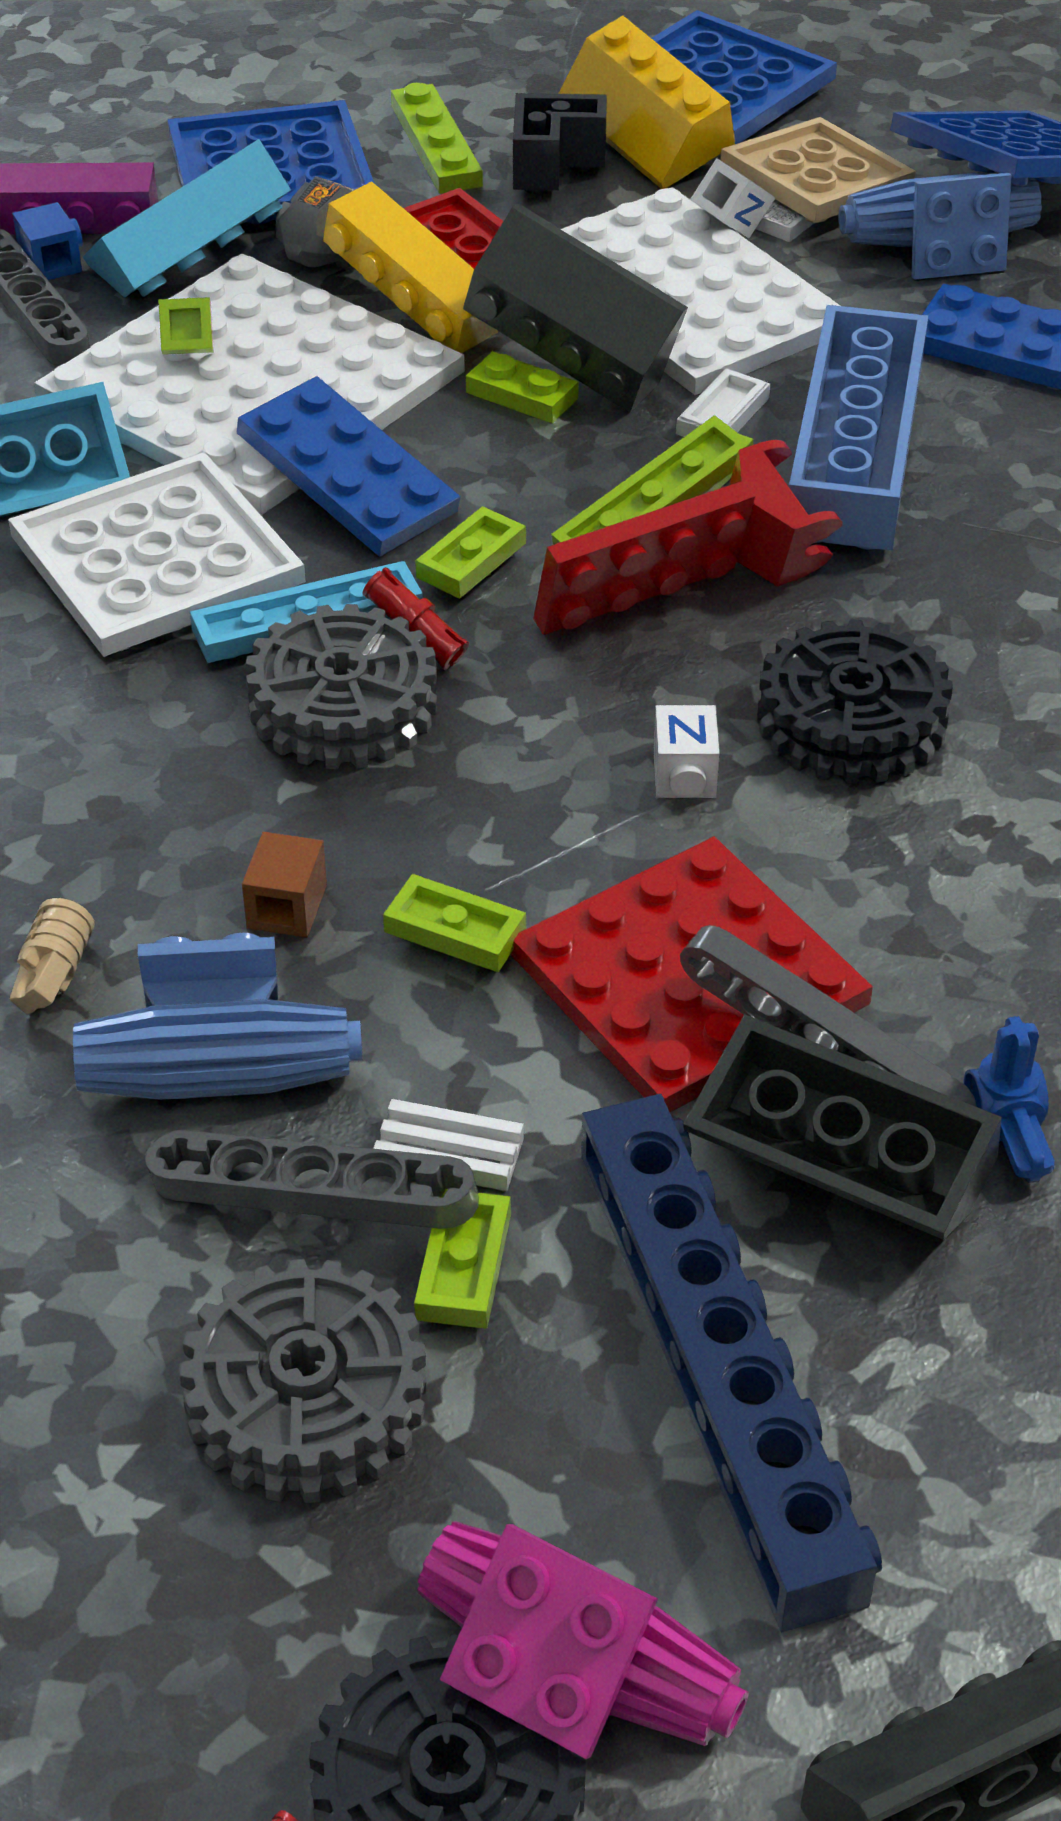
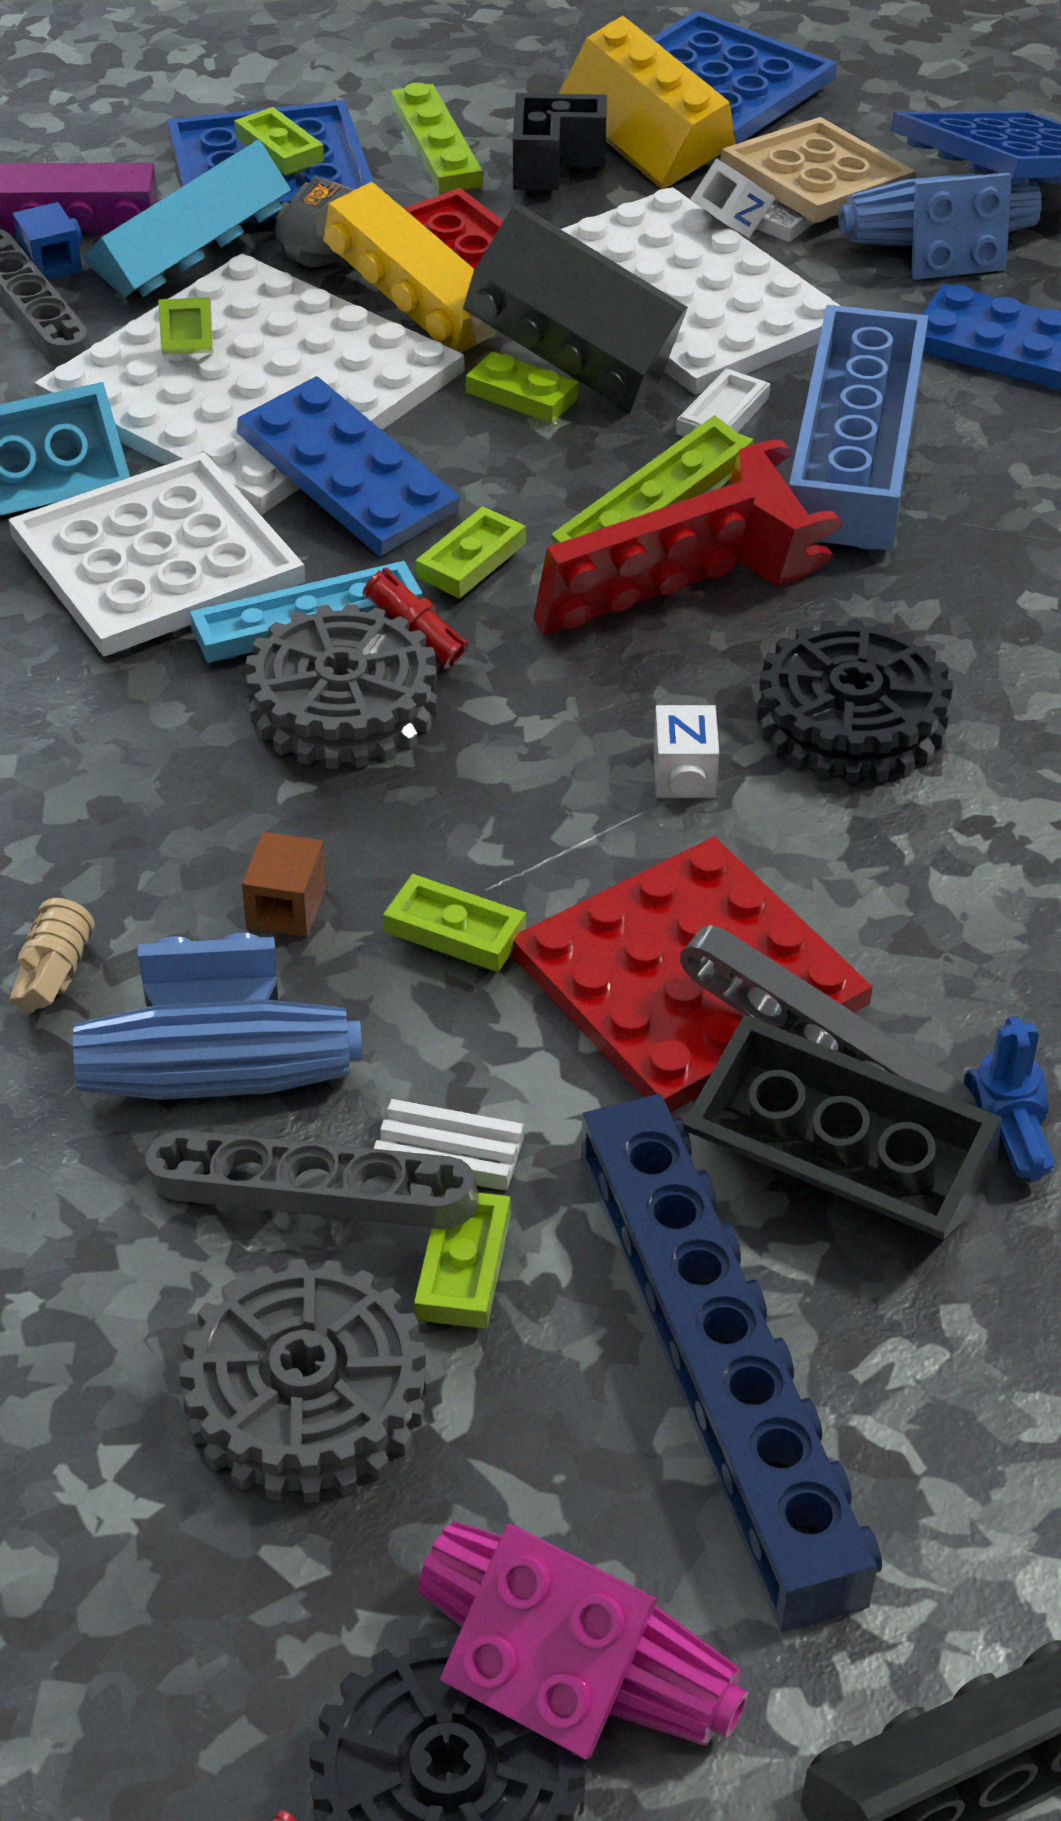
(285, 141): none -> lime plate

